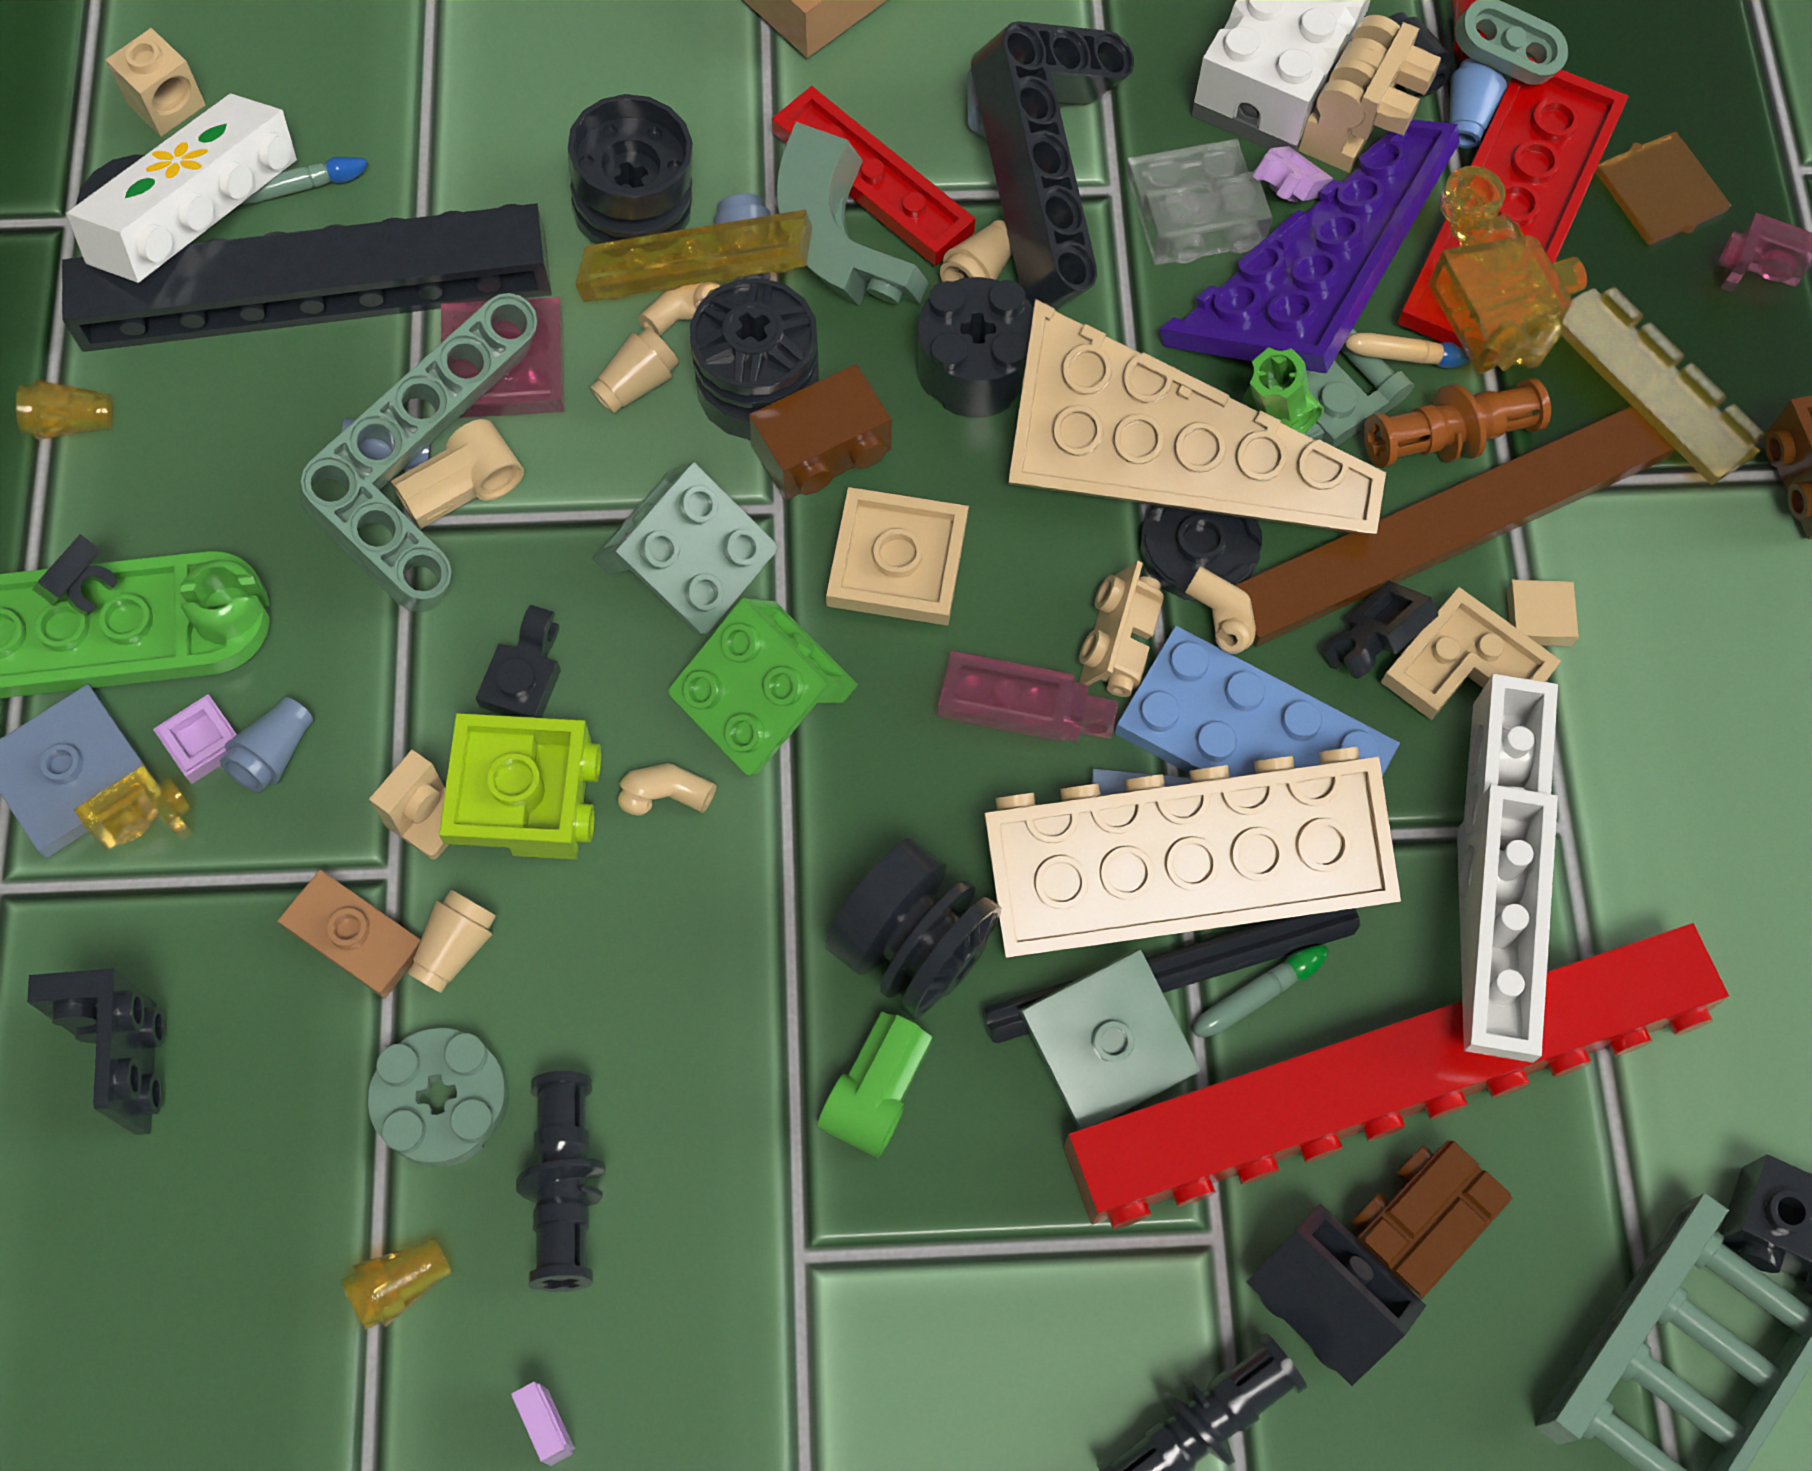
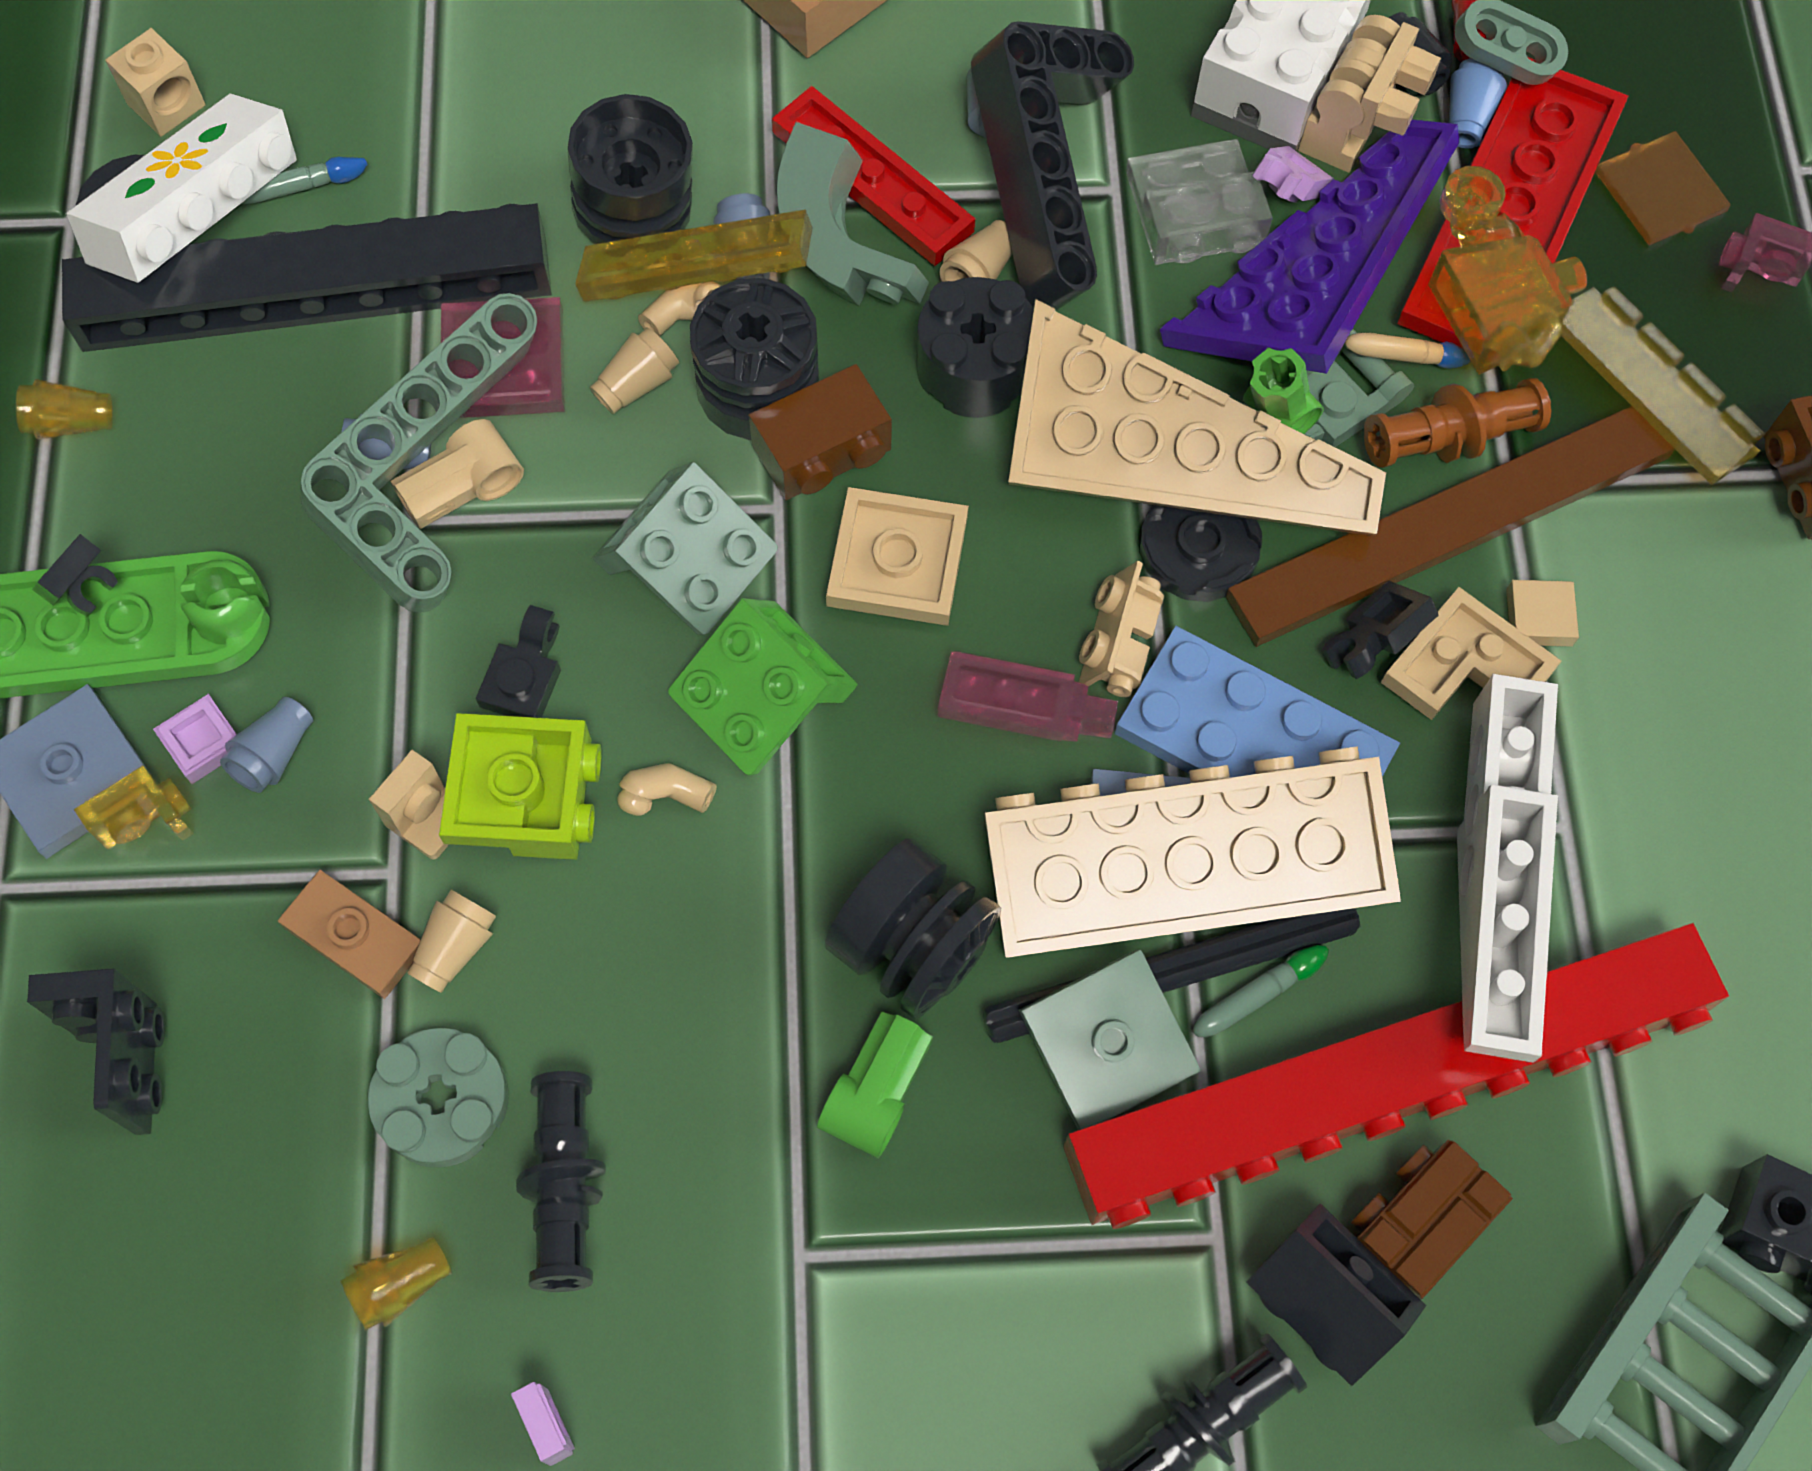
(1230, 609): tan arm -> none

